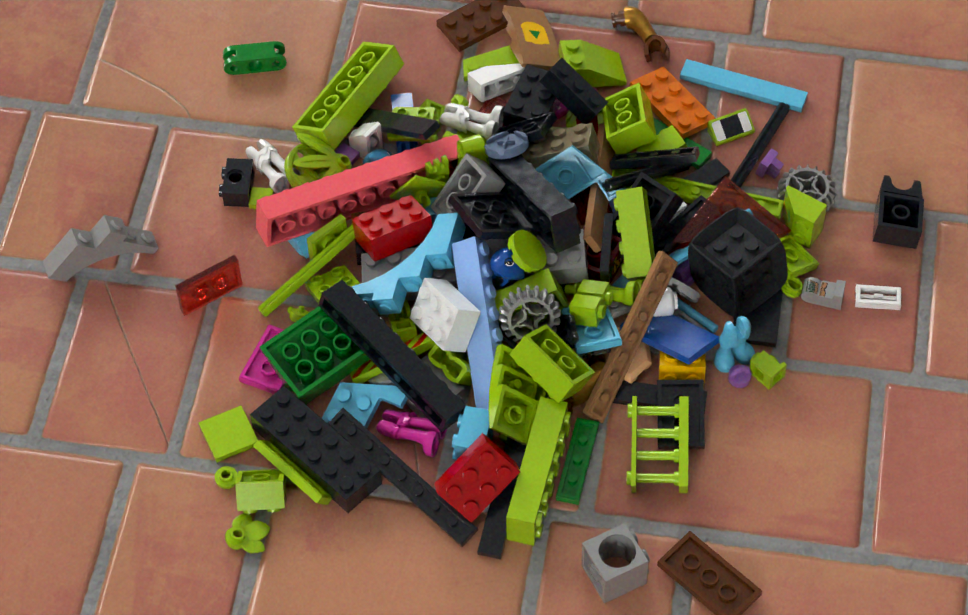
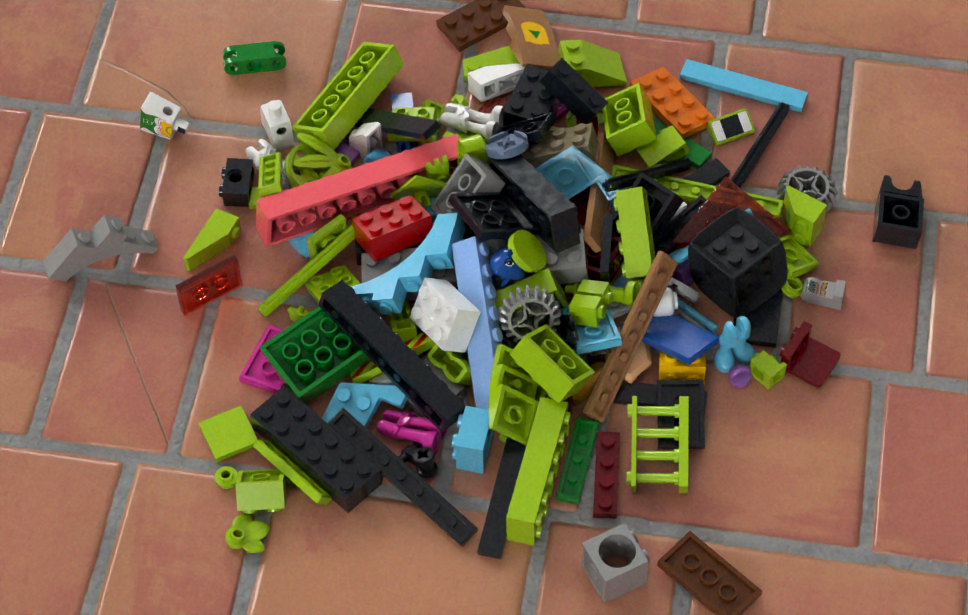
(162, 117): none -> white torso
(213, 238): none -> lime slope
(270, 174): none -> lime tile
(275, 117): none -> white torso
(420, 457): none -> black piece
(476, 477): red brick -> none
(606, 475): none -> dark red plate
(637, 21): piece -> none
(654, 158): black tile -> none
(769, 165): medium lavender tile -> none
(808, 357): none -> dark red bracket
(878, 300): white tile -> none

